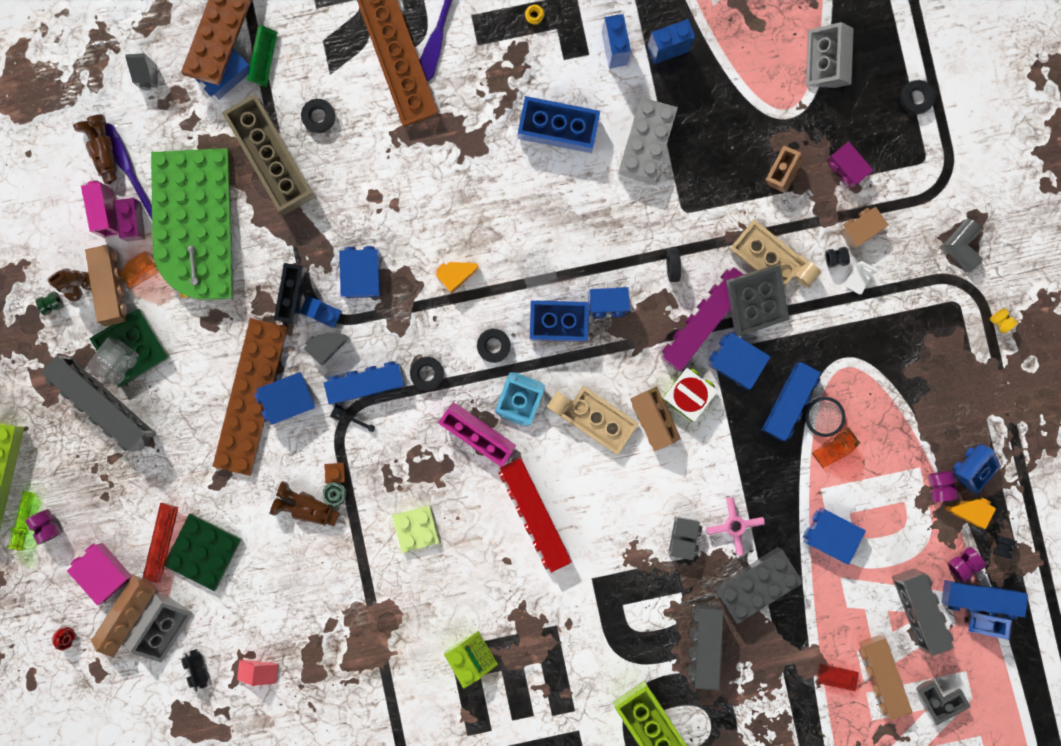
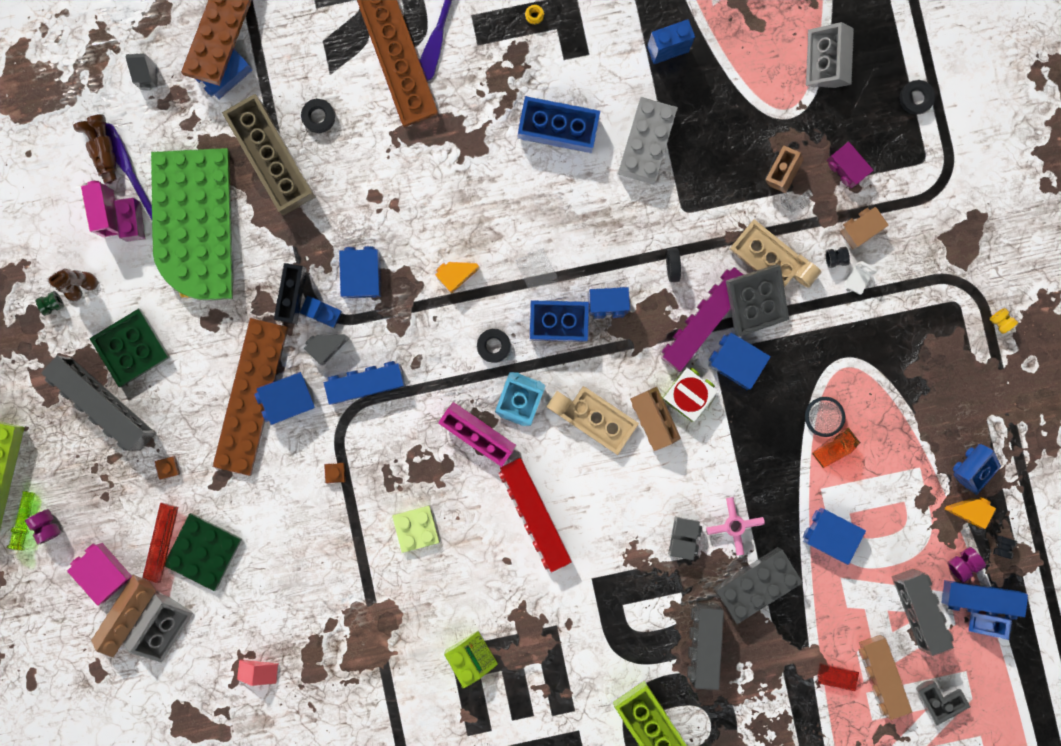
(63, 638): red plate -> none
(106, 285): medium nougat brick -> none
(111, 362): clear brick -> none
(139, 270): clear orange slope -> none
(167, 467): none -> dark orange plate
(194, 281): light grey hinge -> none
(195, 677): black hinge -> none
(262, 56): green plate -> none
(306, 507): reddish brown piece -> none
(328, 497): sand green plate -> none
(339, 413): black hinge -> none
(415, 373): black tyre -> none
(616, 41): blue brick -> none
(791, 401): blue brick -> none
(943, 486): magenta wheel -> none
(958, 245): dark grey brick -> none

